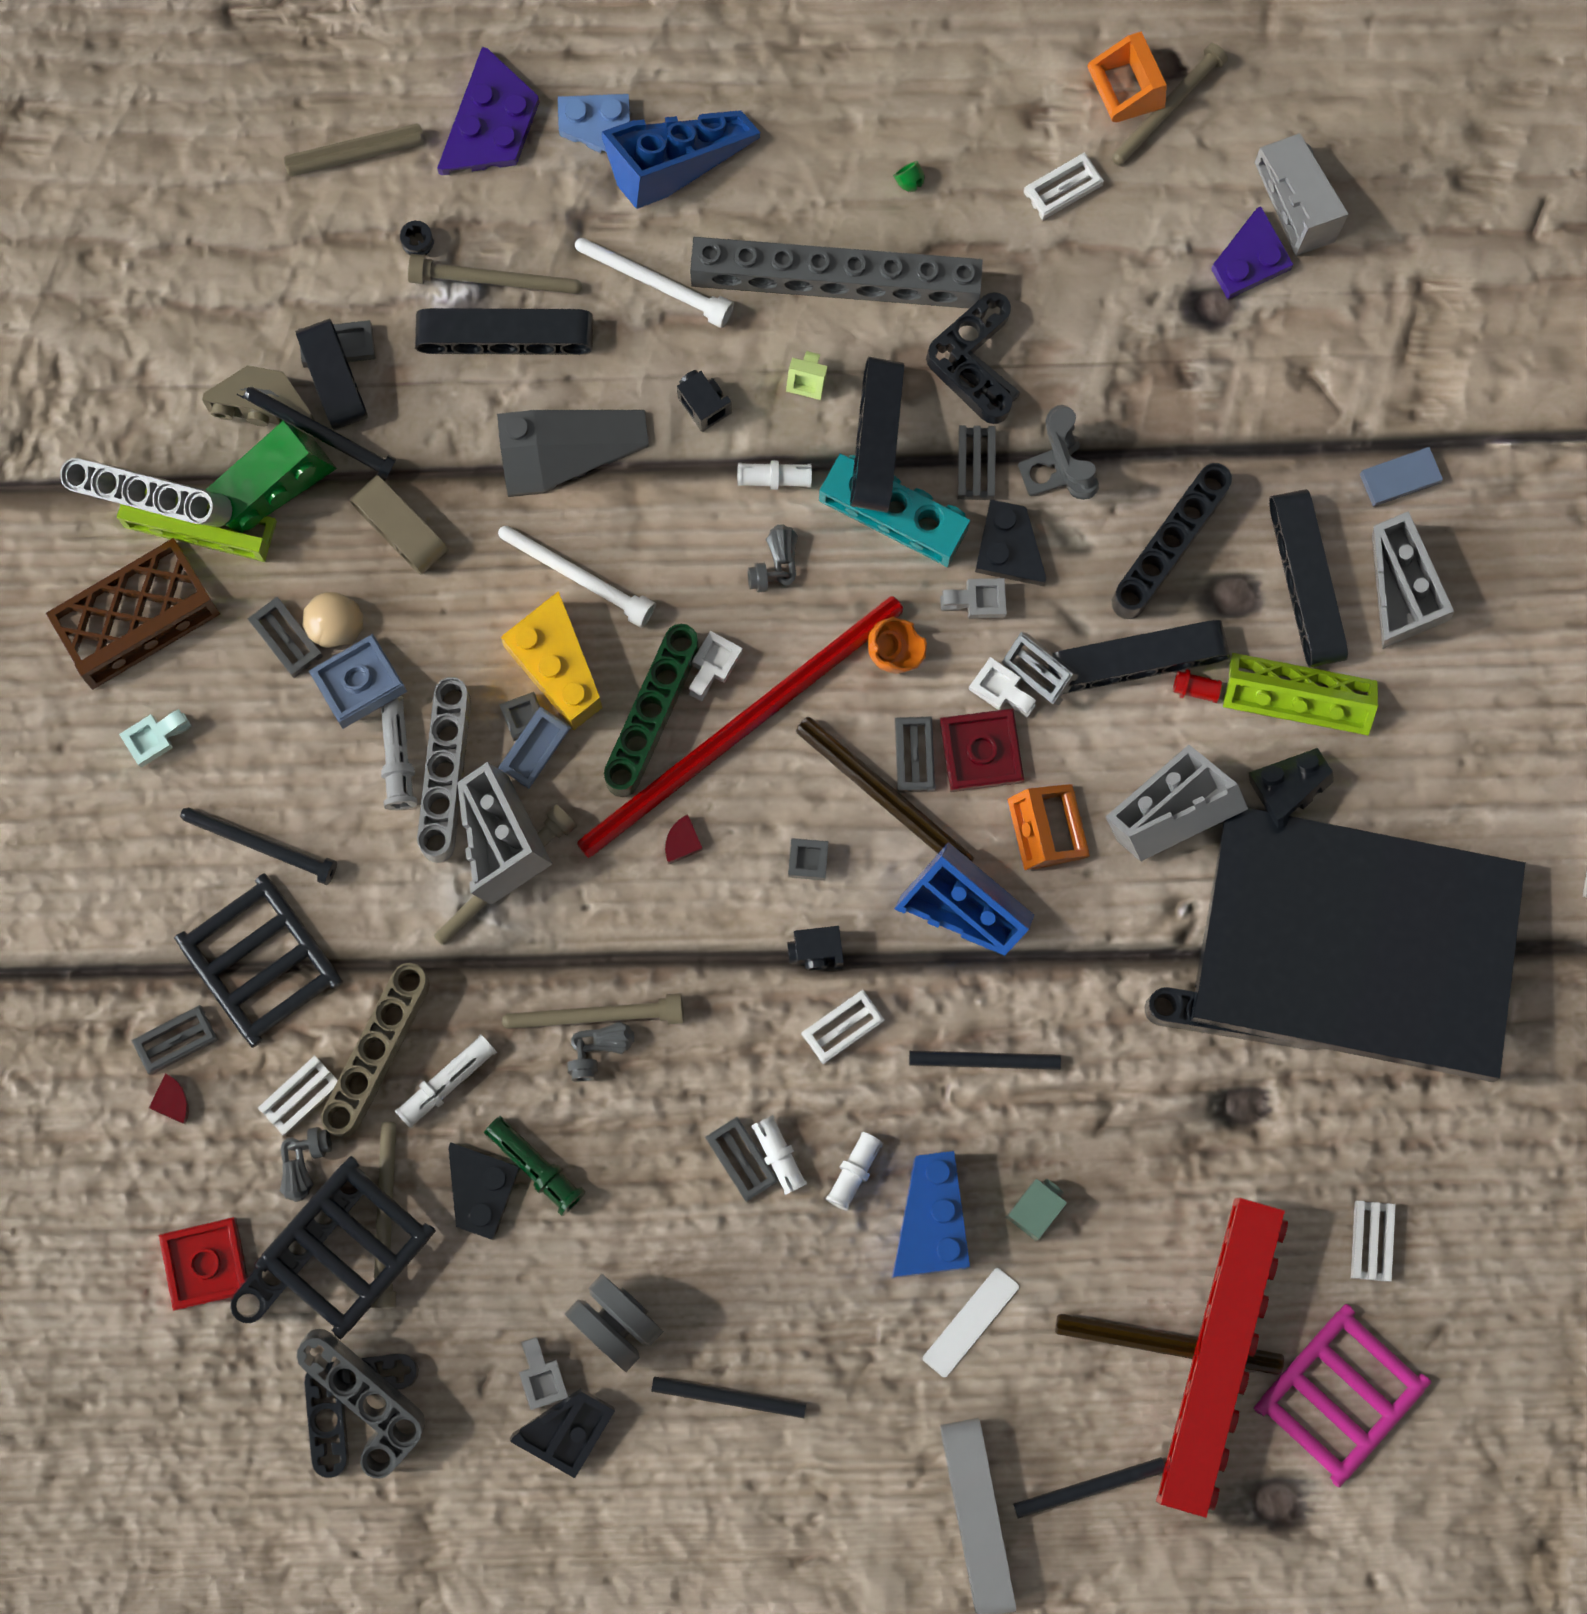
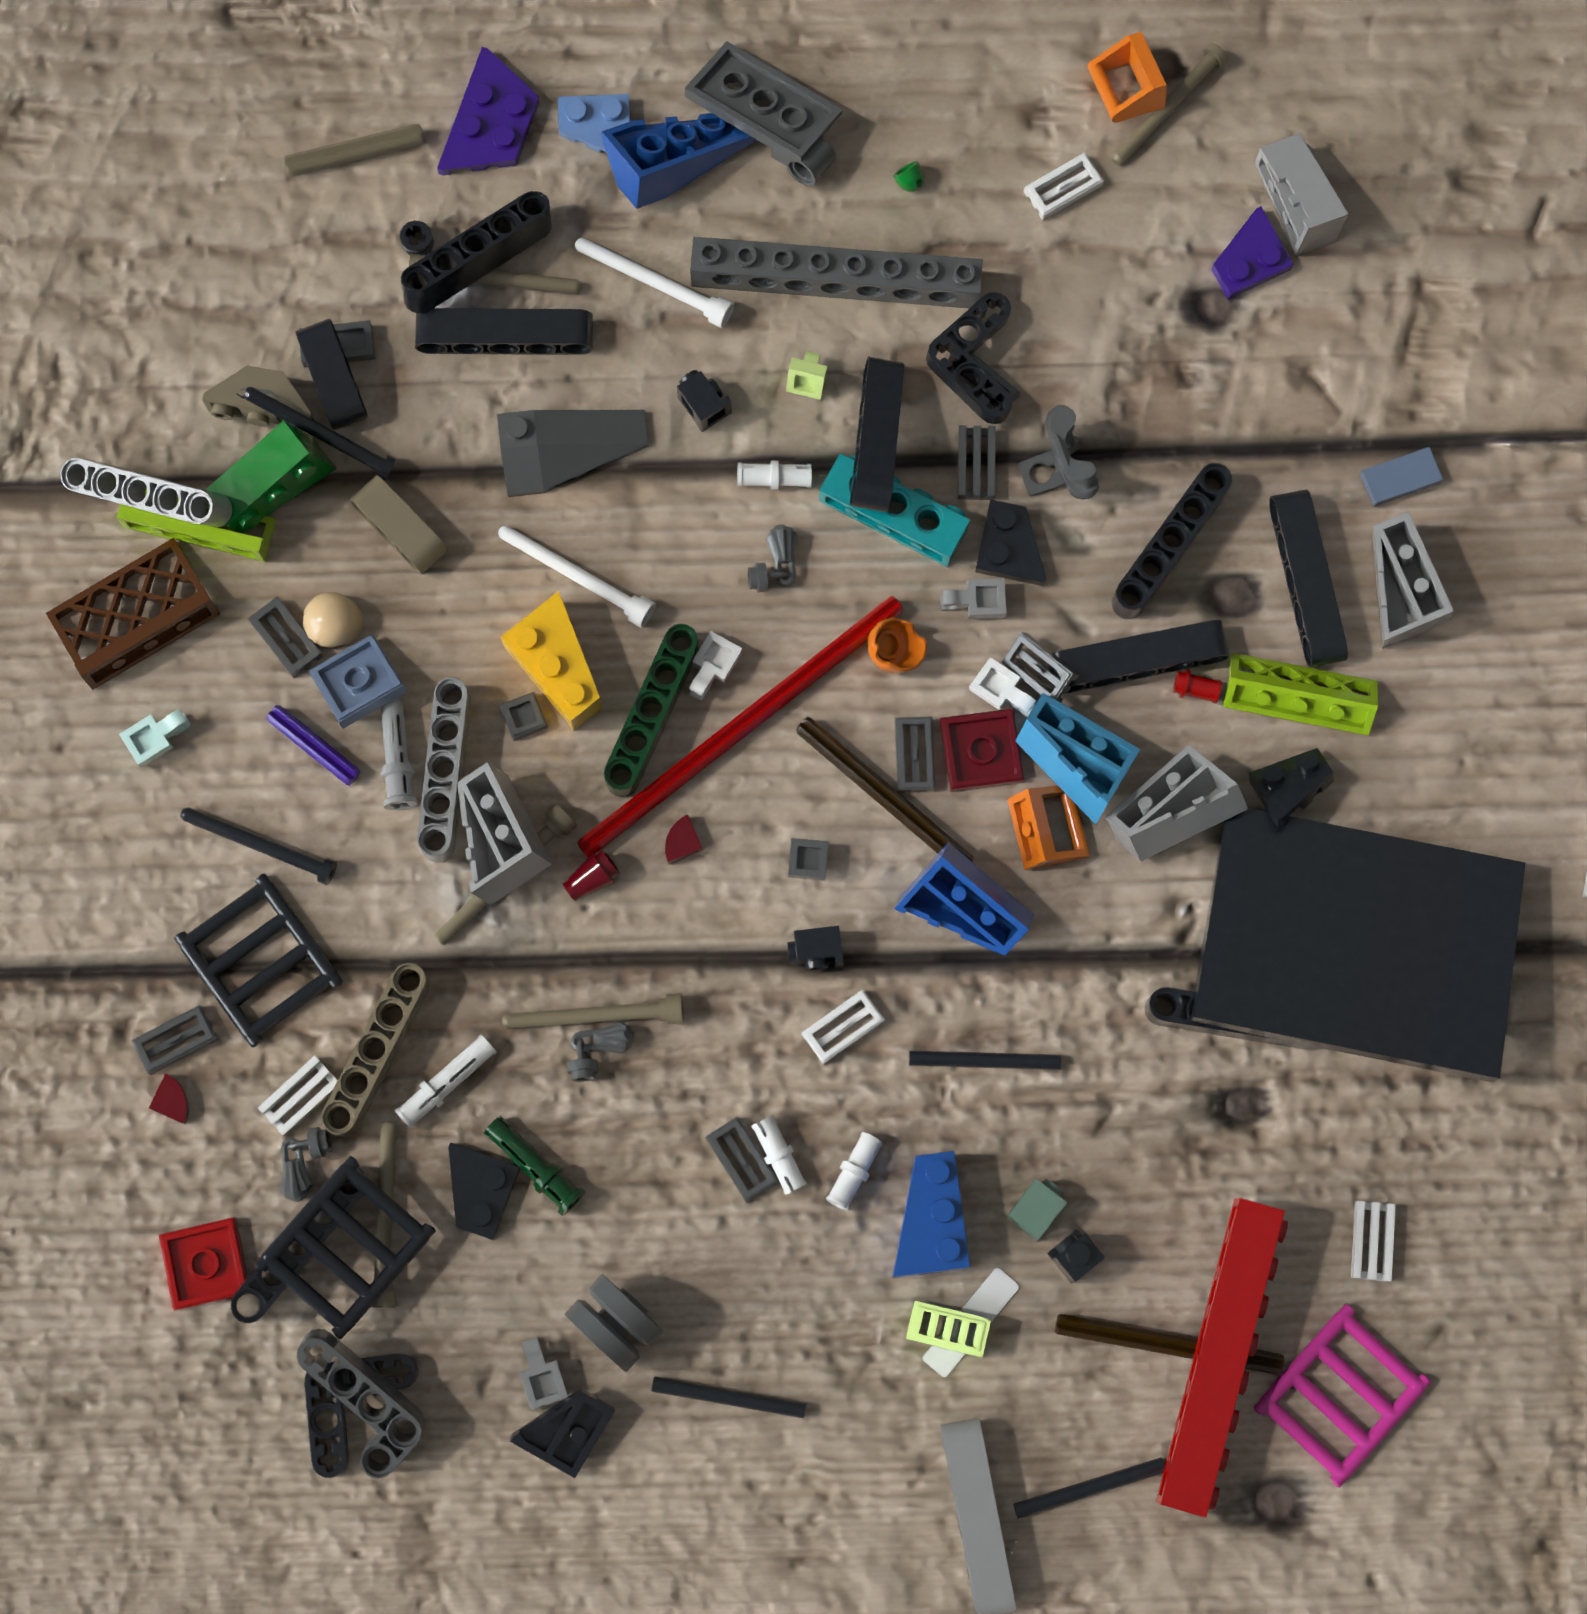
(313, 745): none -> dark purple axle
(476, 252): none -> black beam
(534, 747): sand blue tile -> none
(591, 876): none -> dark red cone
(788, 126): none -> dark grey hinge
(980, 1335): none -> yellowish green slope
(1075, 1255): none -> black brick
(1076, 754): none -> dark azure wedge

